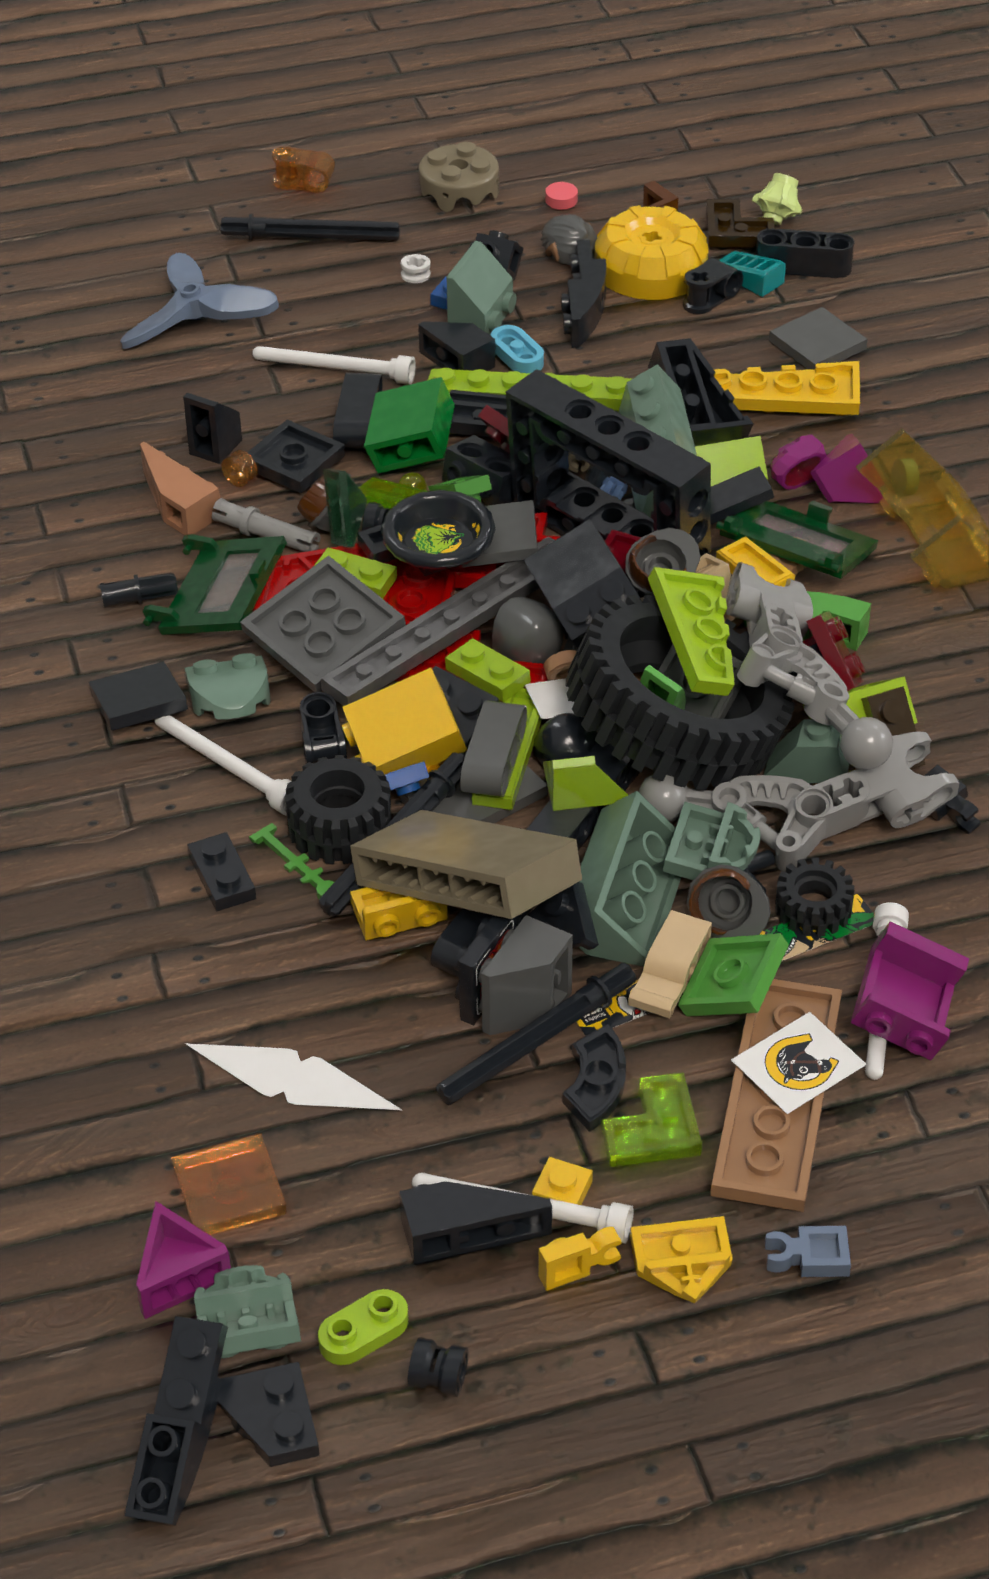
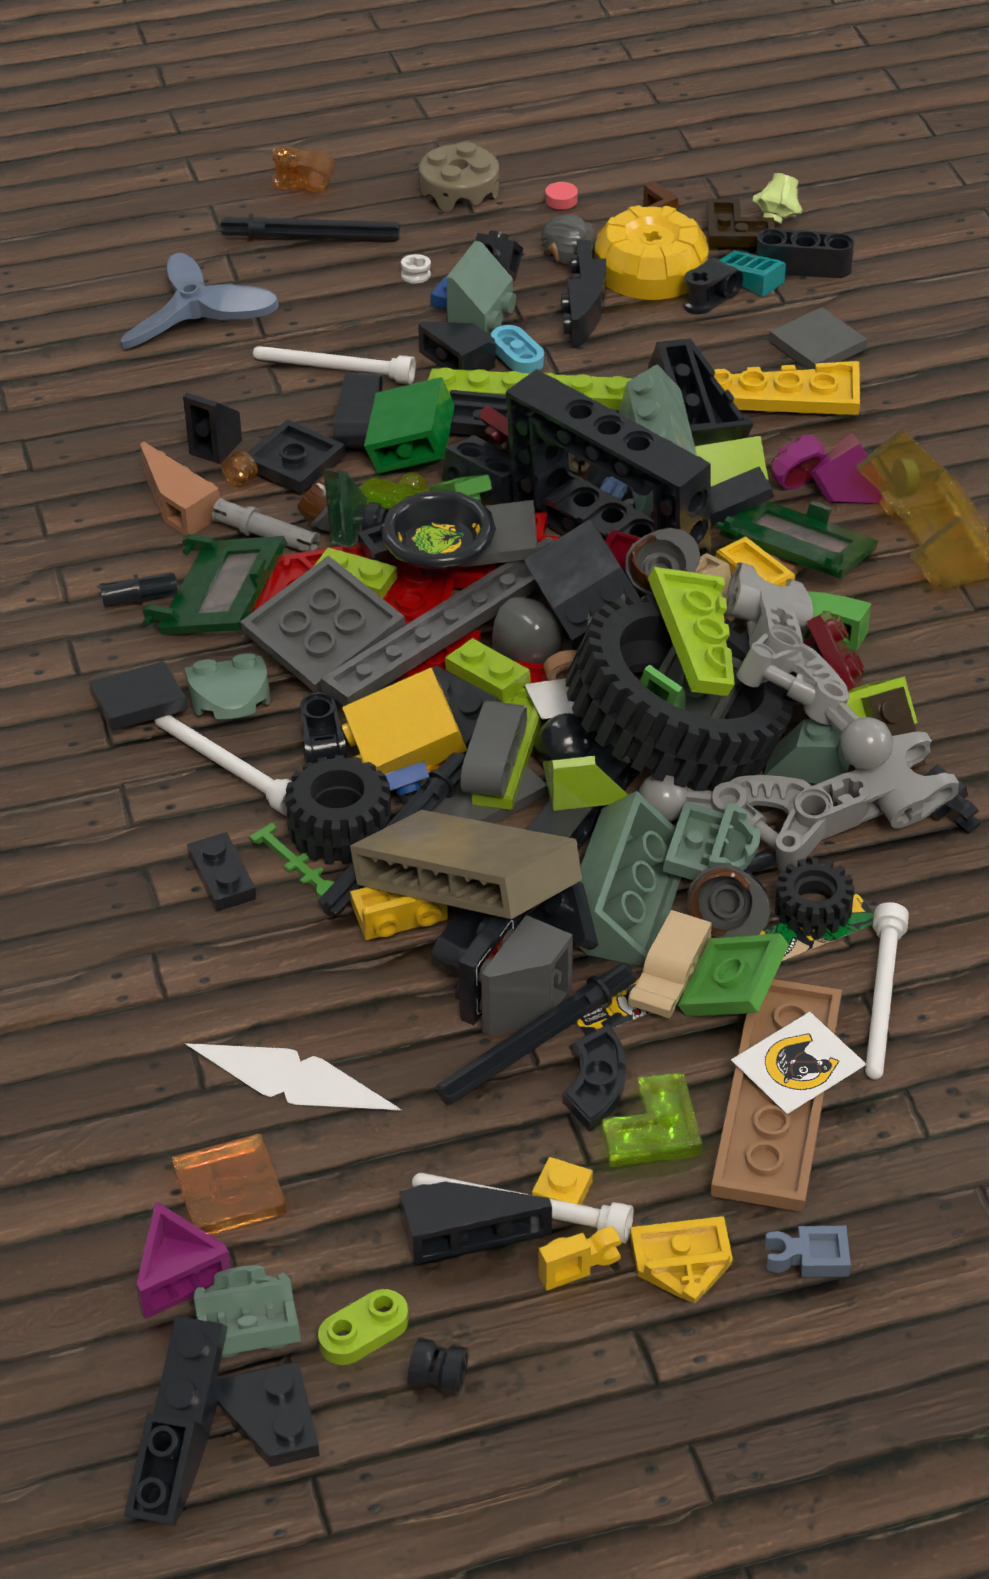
(908, 990): magenta panel -> none

